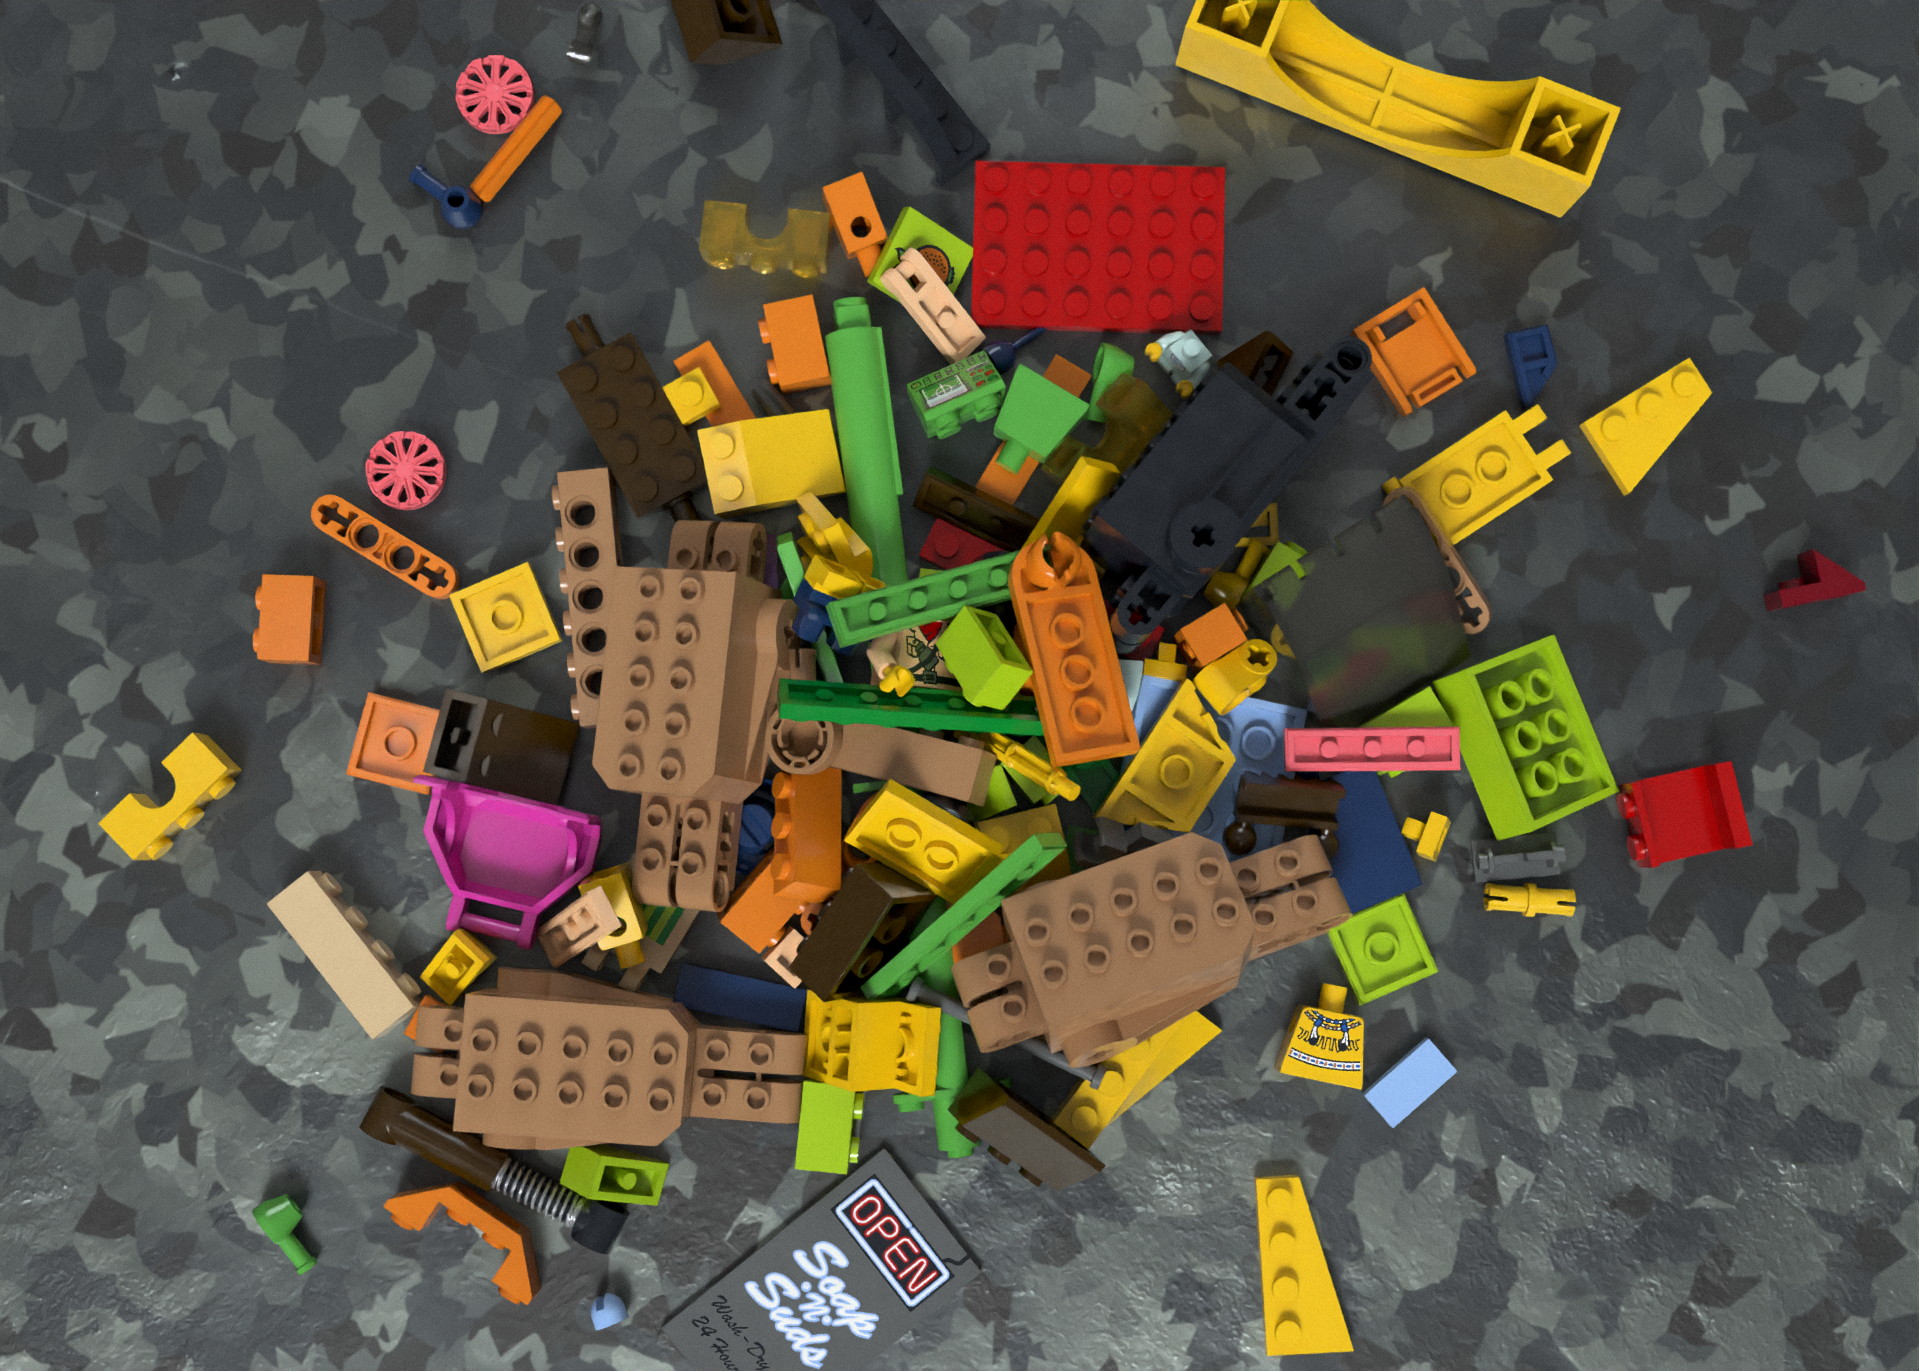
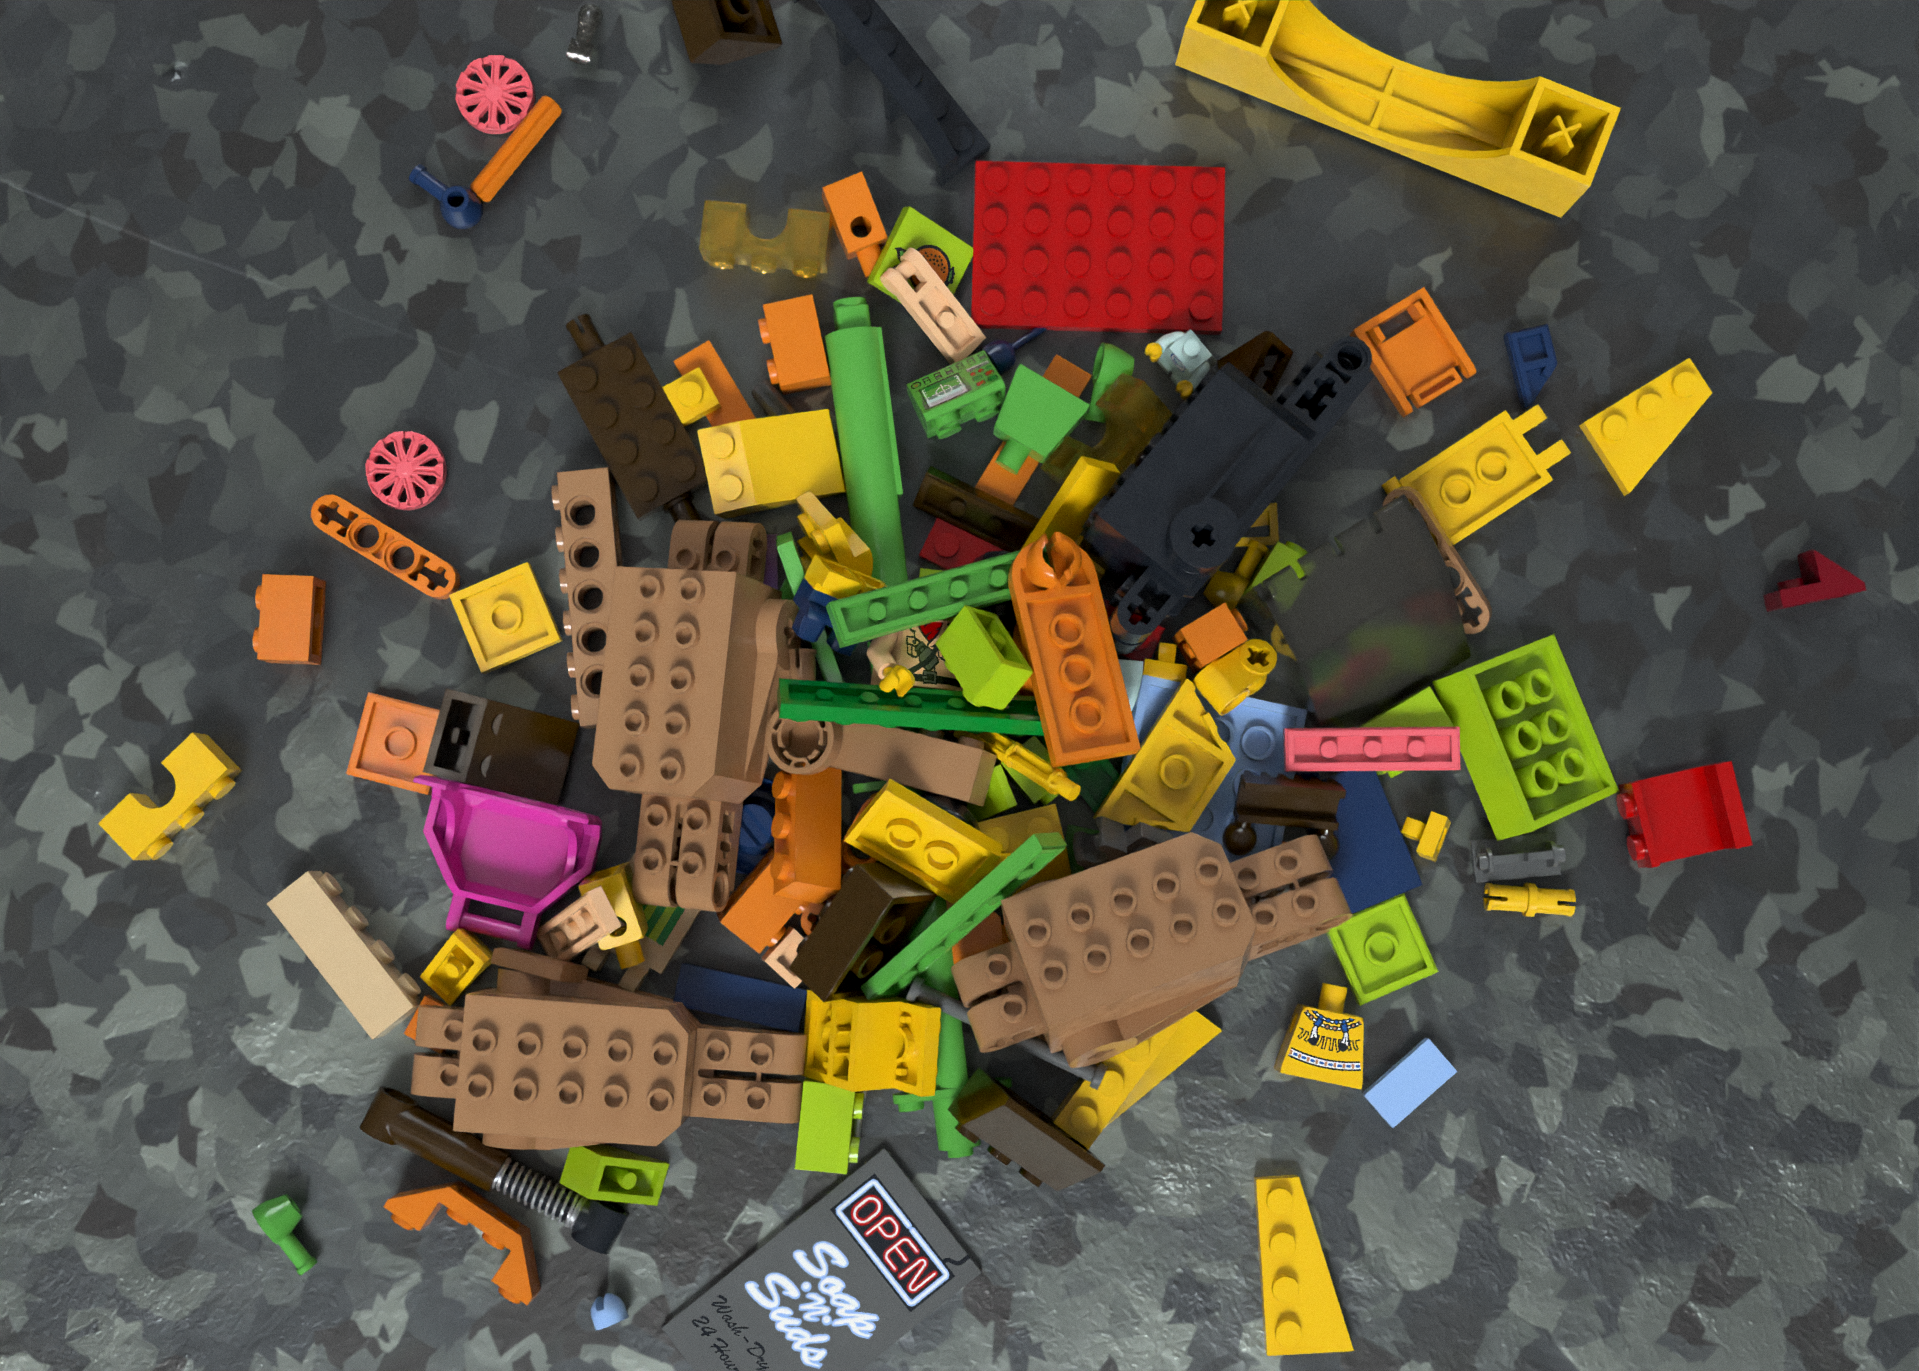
(539, 965): none -> medium nougat tile

